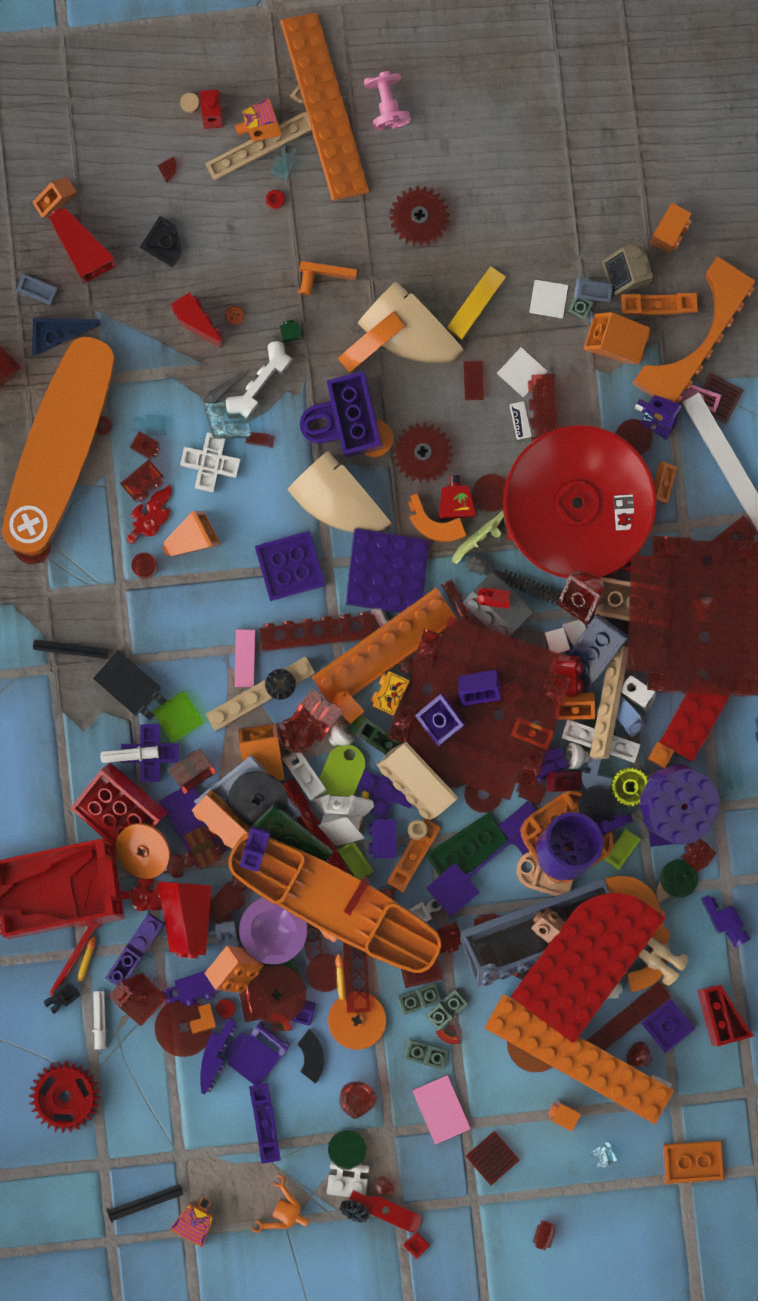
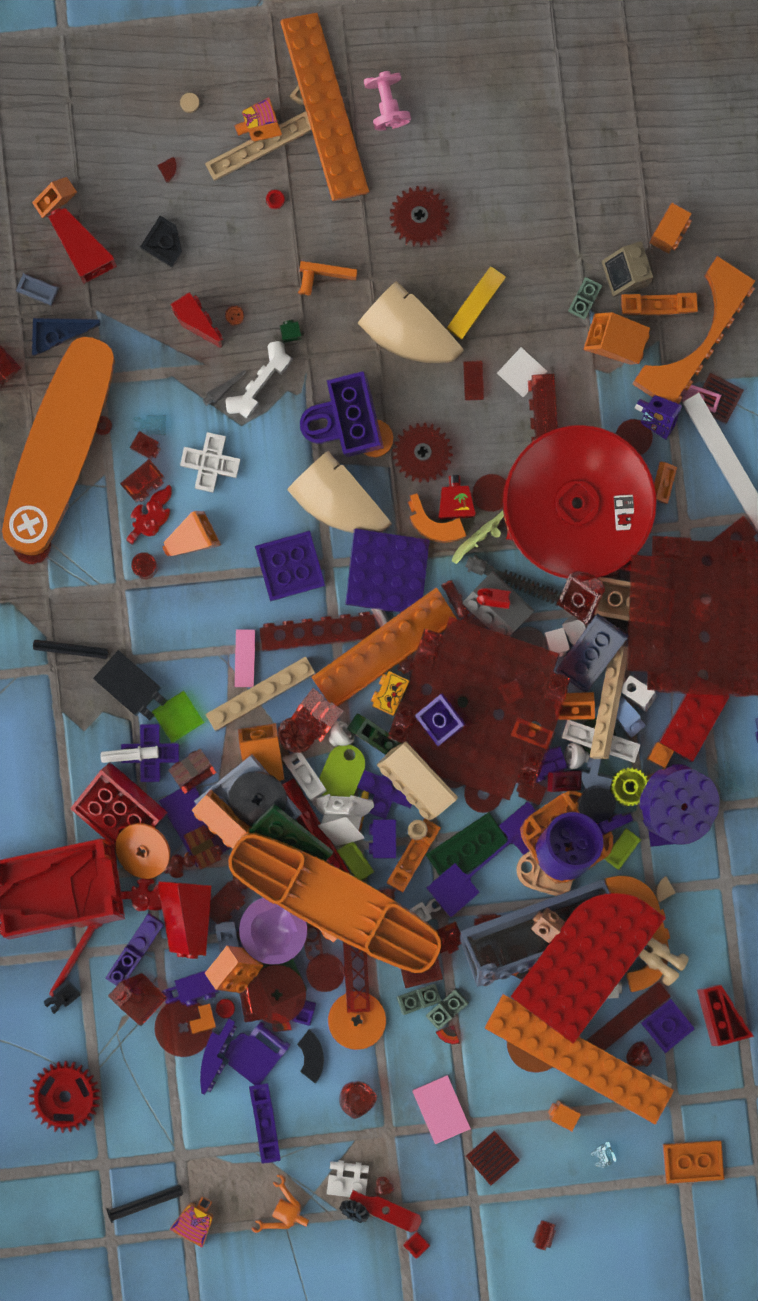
(87, 958): yellow piece -> none
(99, 1020): white axle -> none
(211, 109): red torso -> none
(225, 427): clear light blue plate -> none
(254, 848): dark purple slope -> none
(260, 439): clear red piece -> none
(282, 165): clear light blue plate -> none
(290, 684): black gear -> none
(340, 976): yellow piece -> none
(347, 1150): dark green tile -> none
(348, 704): orange brick -> none
(356, 895): clear red tile -> none
(371, 341): orange slope -> none
(425, 1054): sand green slope -> none
(479, 687): dark purple brick -> none
(520, 420): white sticker -> none
(548, 298): white sticker -> none
(571, 667): red brick -> none
(593, 290): sand blue tile -> none
(678, 878): dark green tile -> none
(698, 854): clear red brick -> none
(726, 920): dark purple plate -> none

